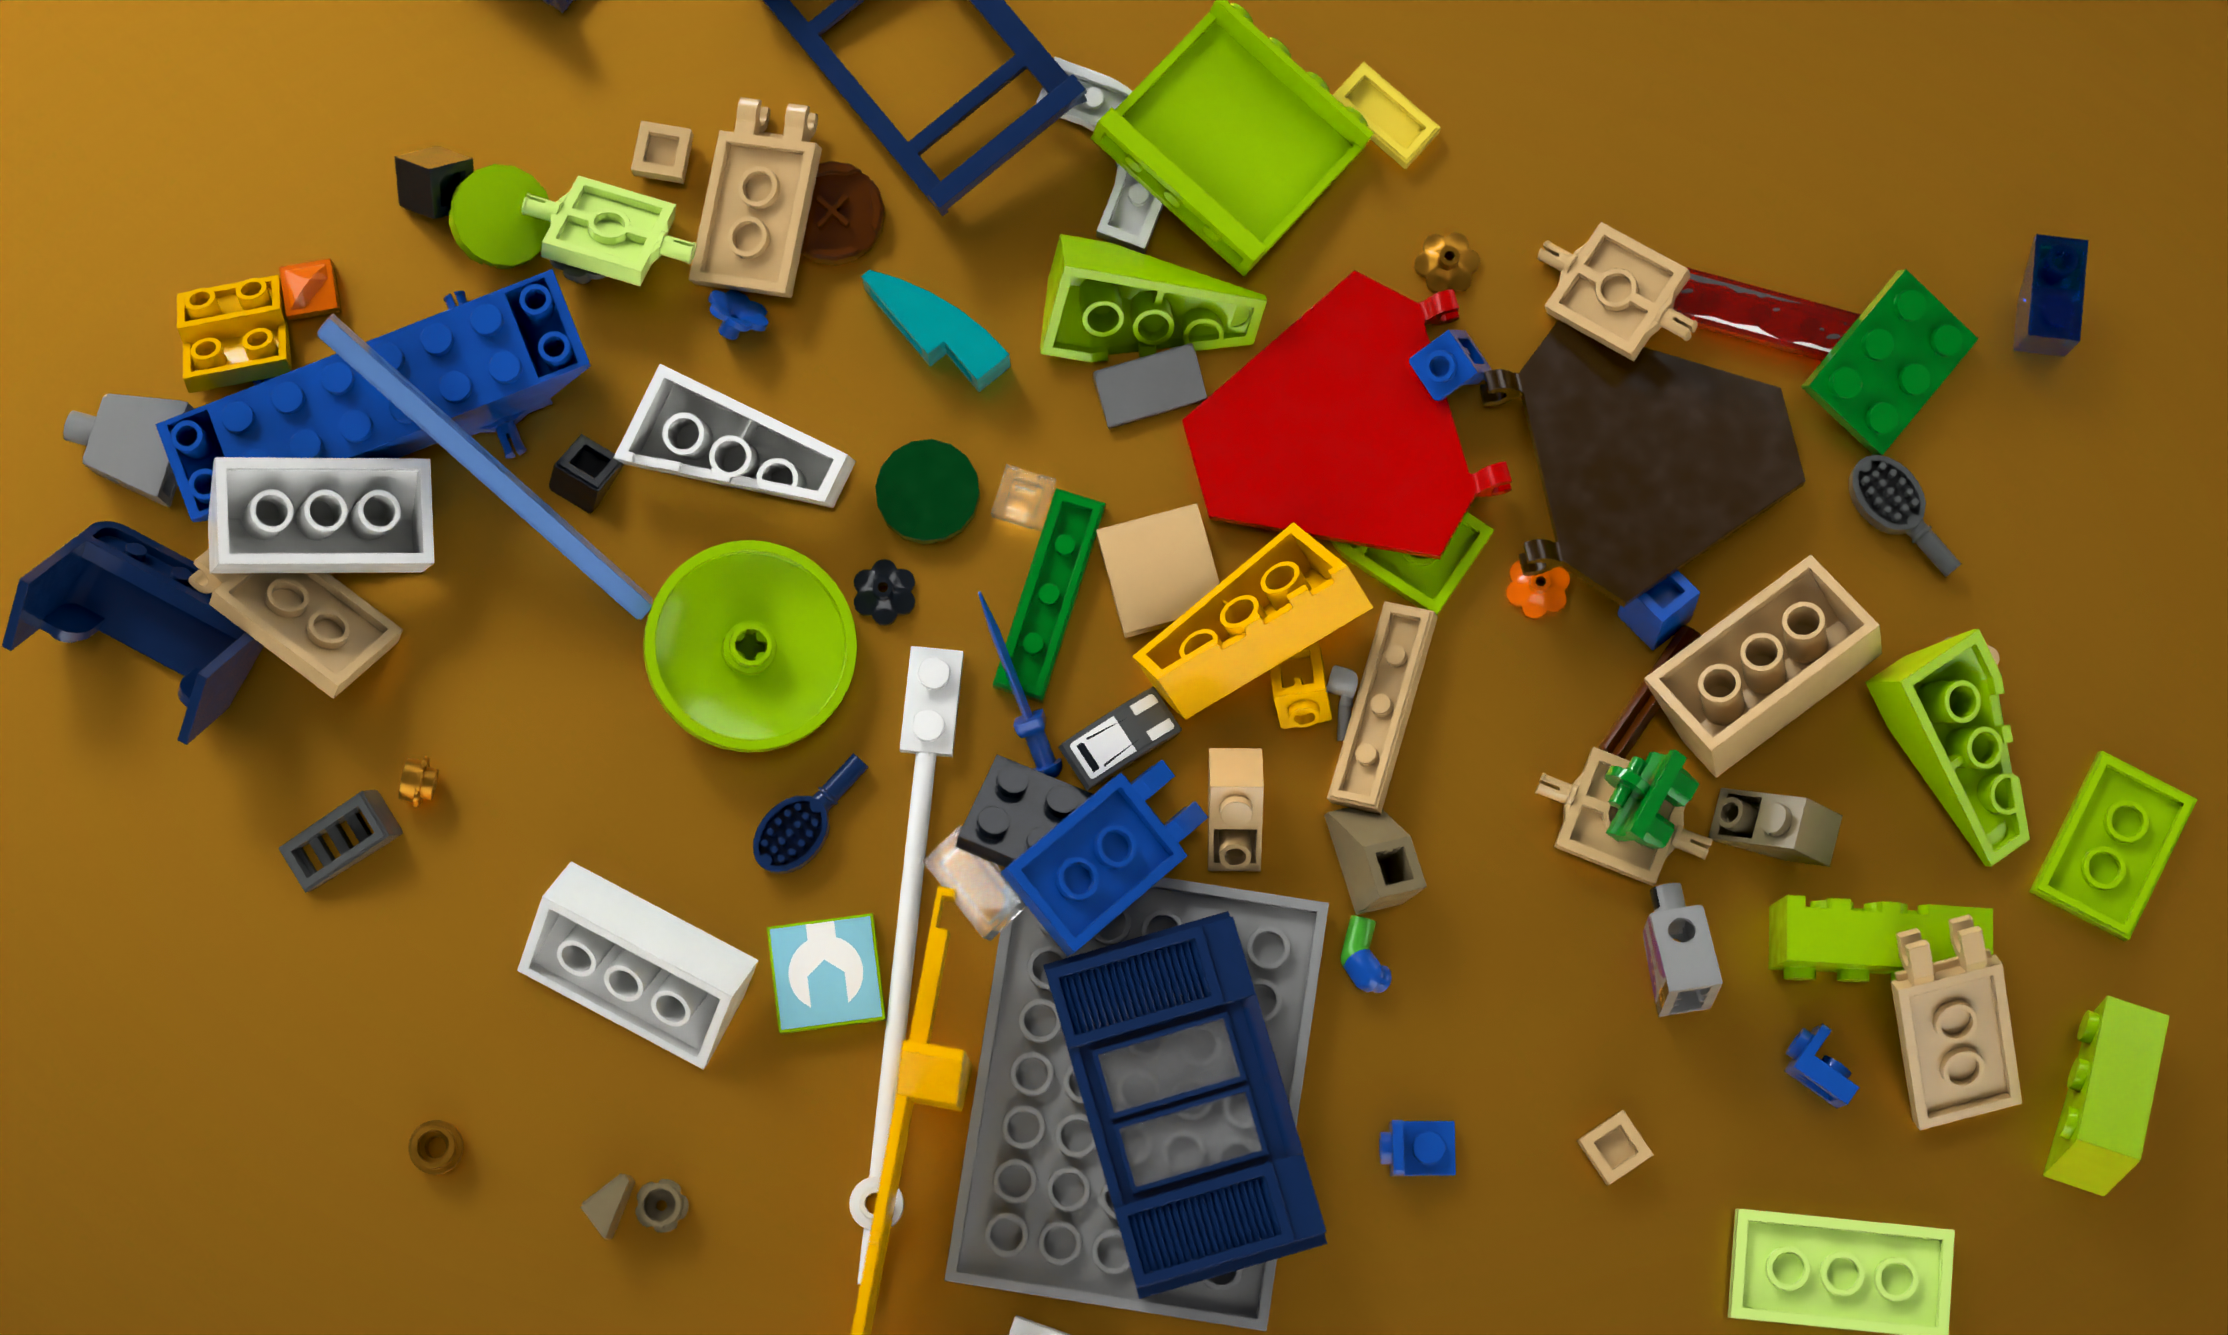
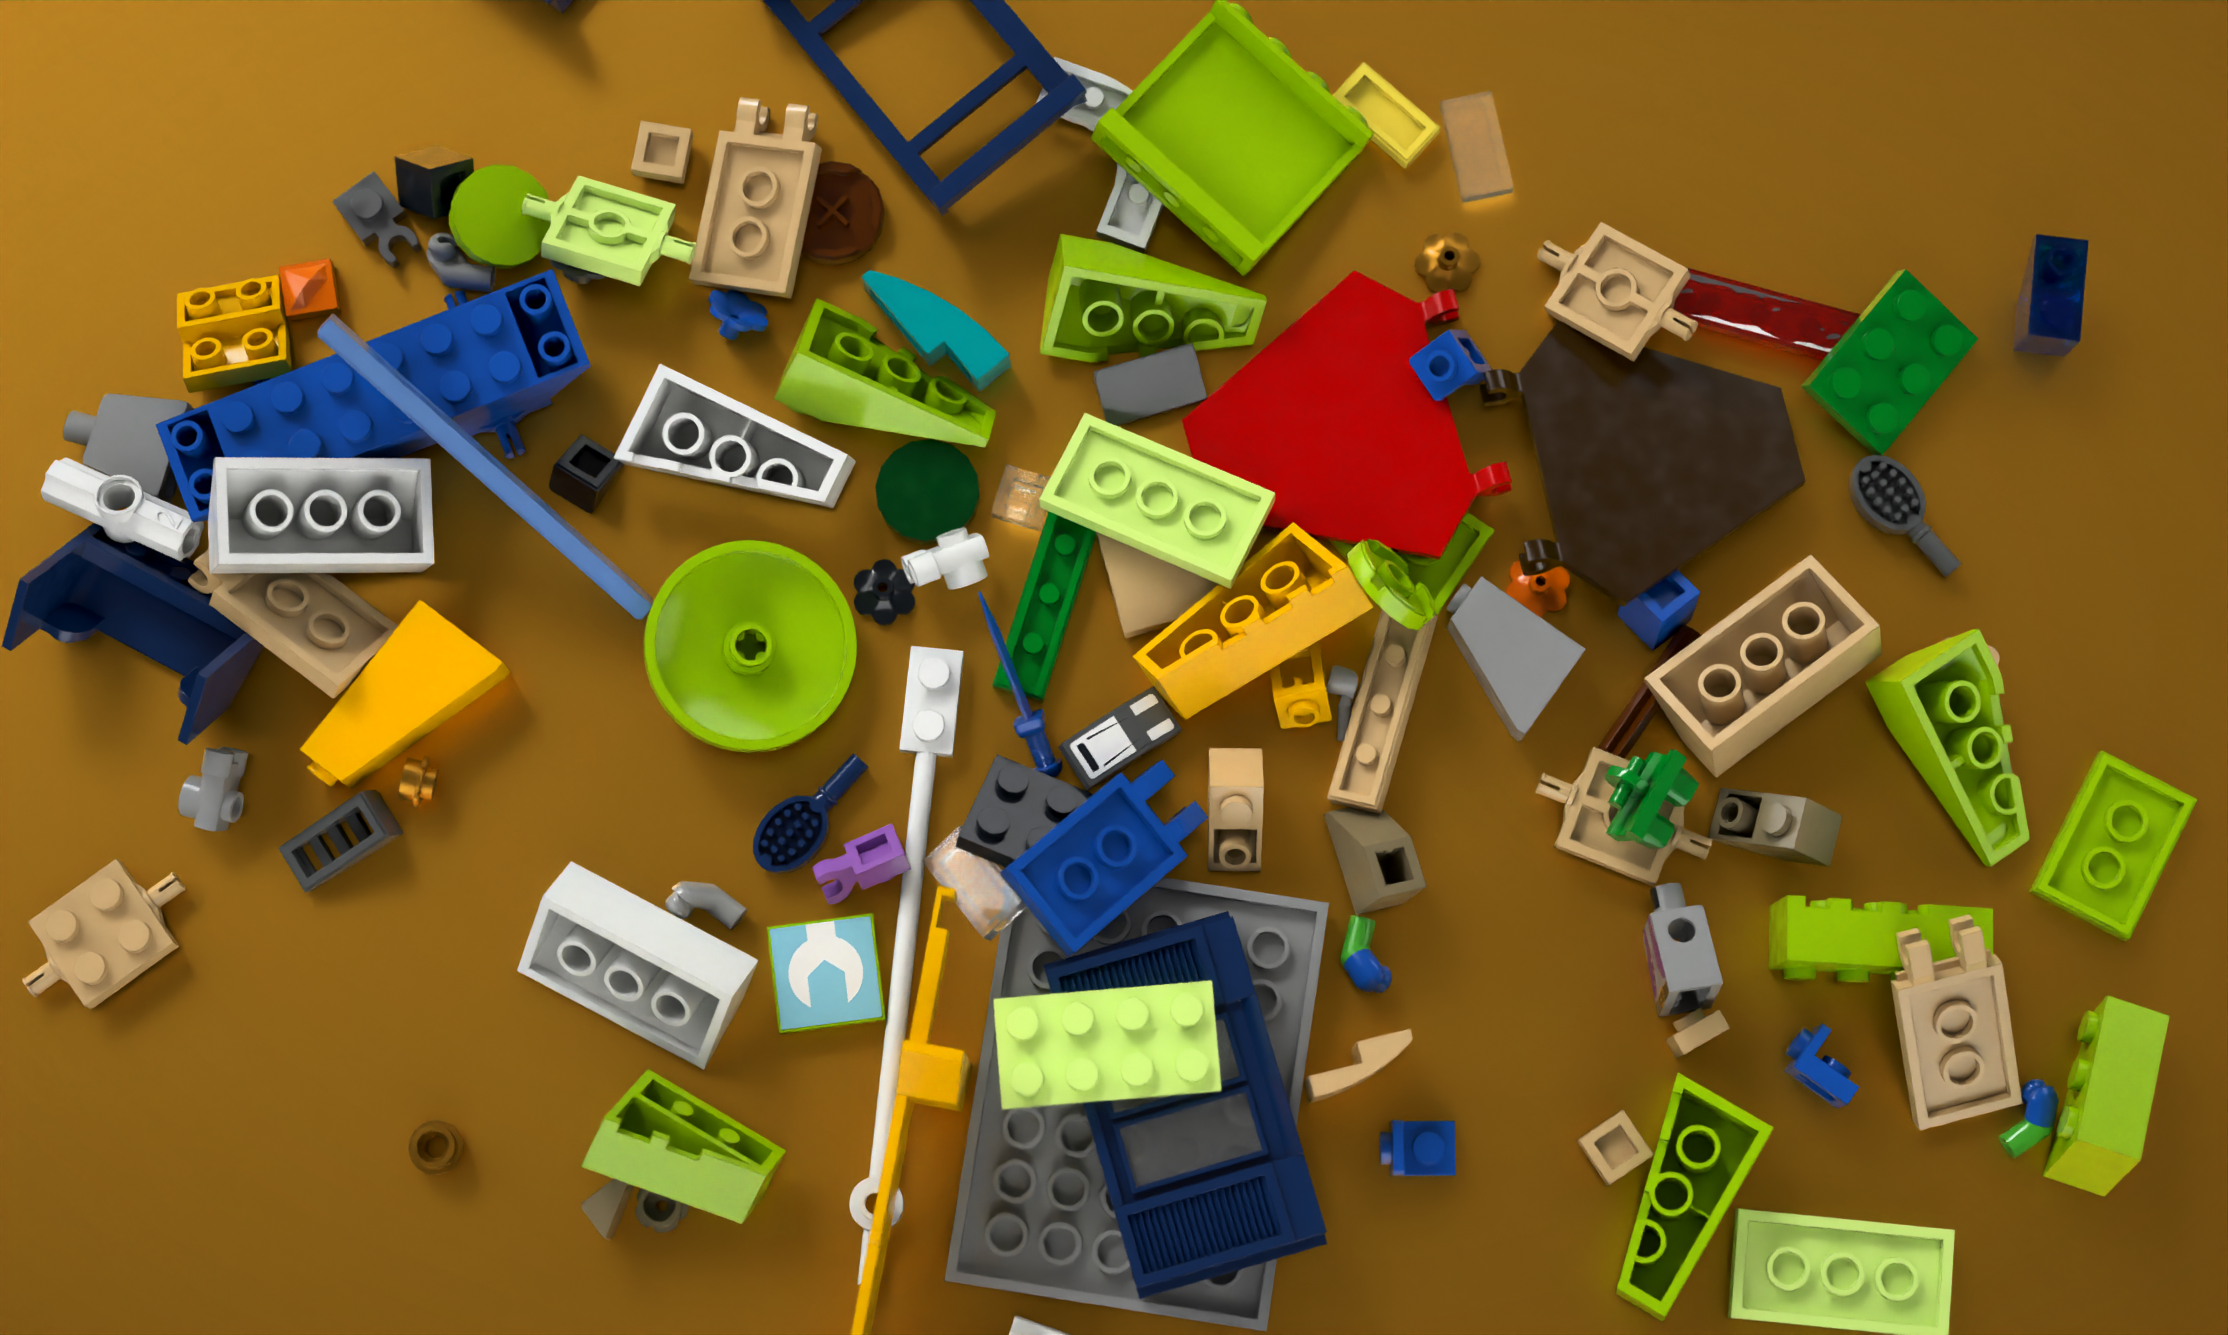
(99, 496): none -> white piece
(103, 934): none -> tan plate
(214, 796): none -> light grey plate
(374, 215): none -> flat silver plate
(403, 694): none -> yellow slope
(454, 269): none -> light grey arm
(683, 1150): none -> lime wedge
(707, 897): none -> light grey arm
(857, 381): none -> lime wedge
(868, 860): none -> medium lavender plate
(956, 557): none -> white plate
(1107, 1045): none -> yellowish green plate
(1157, 500): none -> yellowish green plate
(1368, 1059): none -> tan slope
(1386, 582): none -> lime tile
(1476, 147): none -> clear tile
(1510, 652): none -> light grey slope
(1691, 1183): none -> lime wedge
(1696, 1030): none -> tan plate
(2038, 1120): none -> arm

